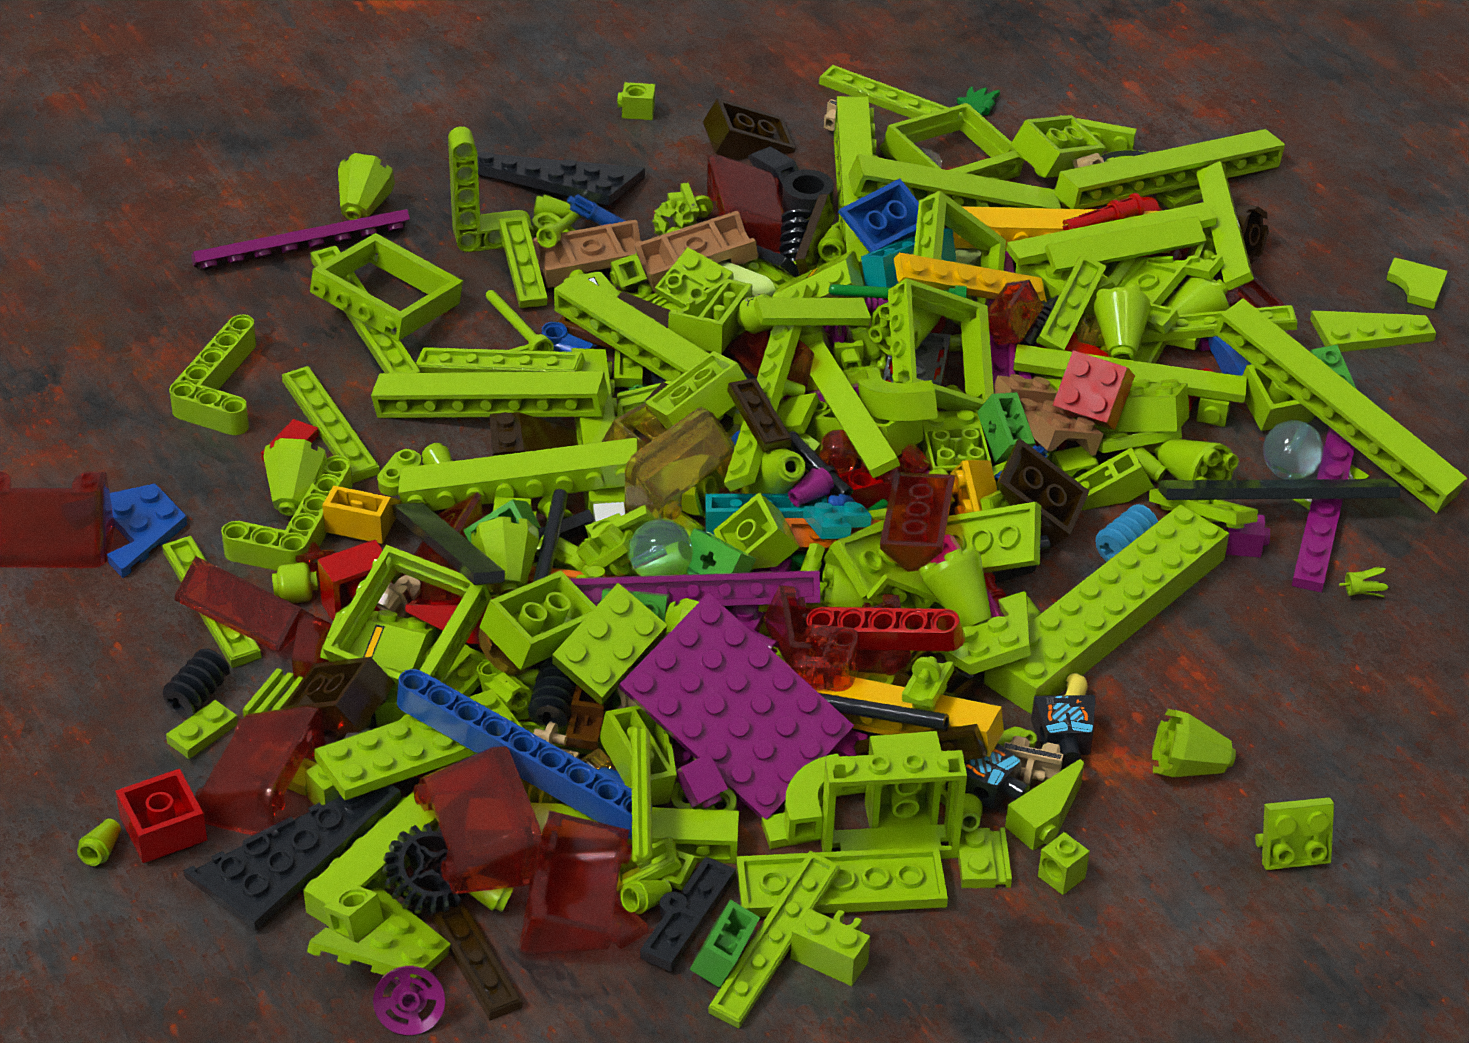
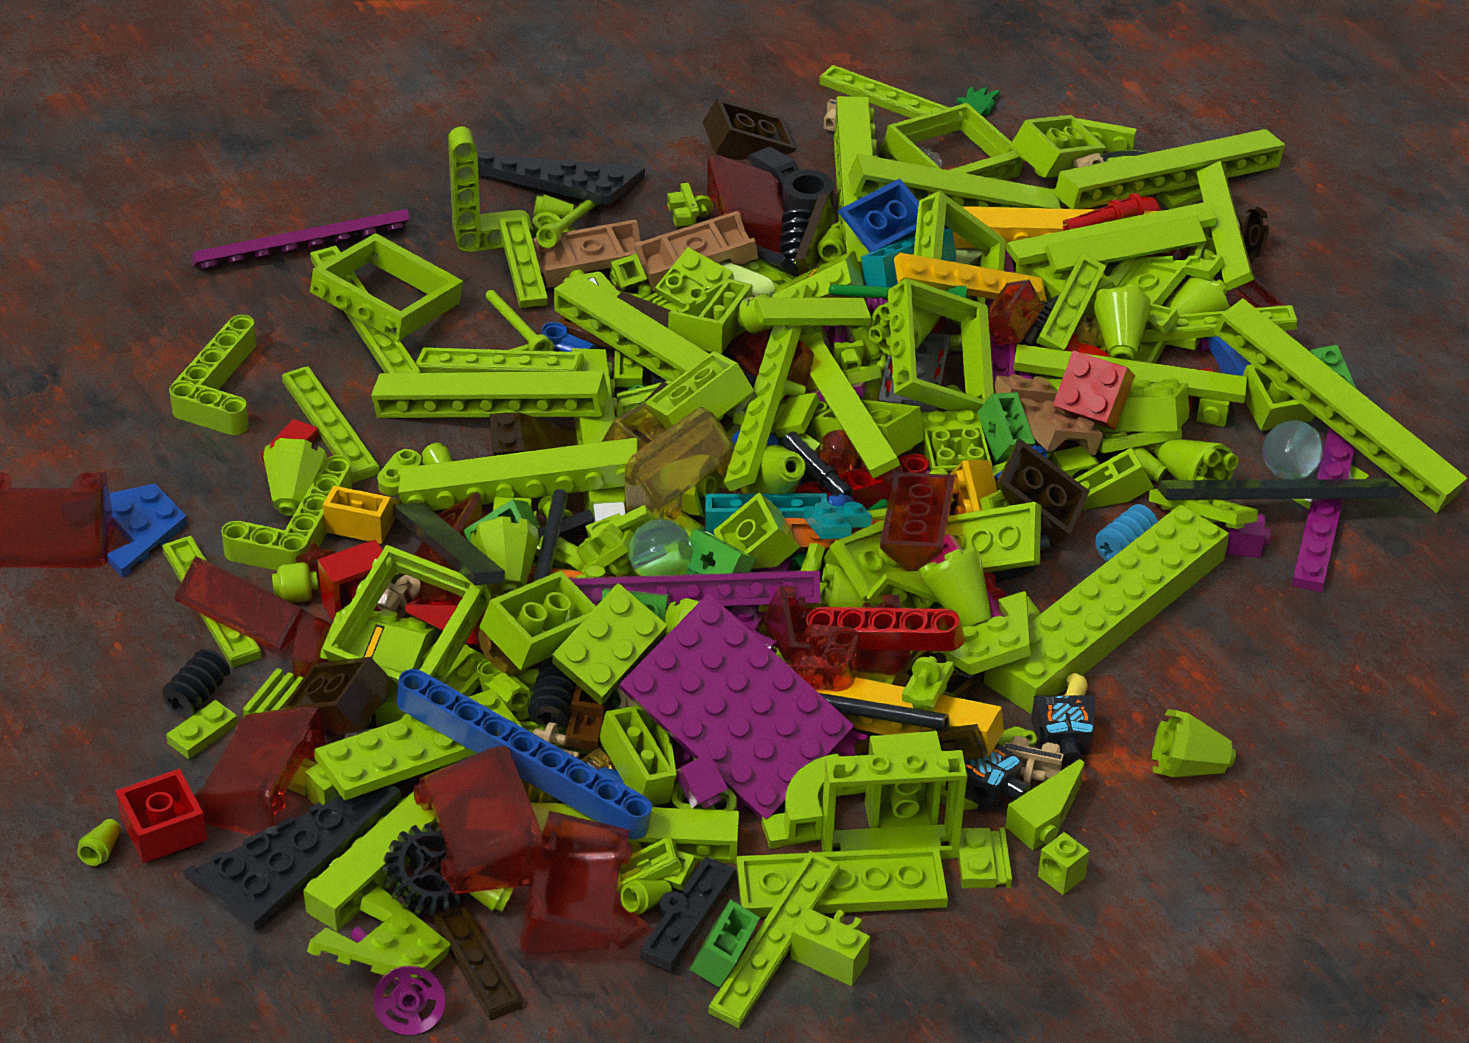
(354, 912): lime brick -> none
(363, 185): lime cone -> none
(592, 211): blue piece -> none
(637, 101): lime brick -> none
(641, 796): lime axle -> none
(683, 213): lime gear -> none
(759, 415): dark brown tile -> none
(811, 487): magenta cone -> none
(897, 400): lime arch -> none
(915, 458): clear red tile -> none
(971, 812): lime cone -> none
(1297, 833): lime plate -> none
(1355, 584): lime piece -> none
(1370, 330): lime wing -> none
(1419, 281): lime tile -> none

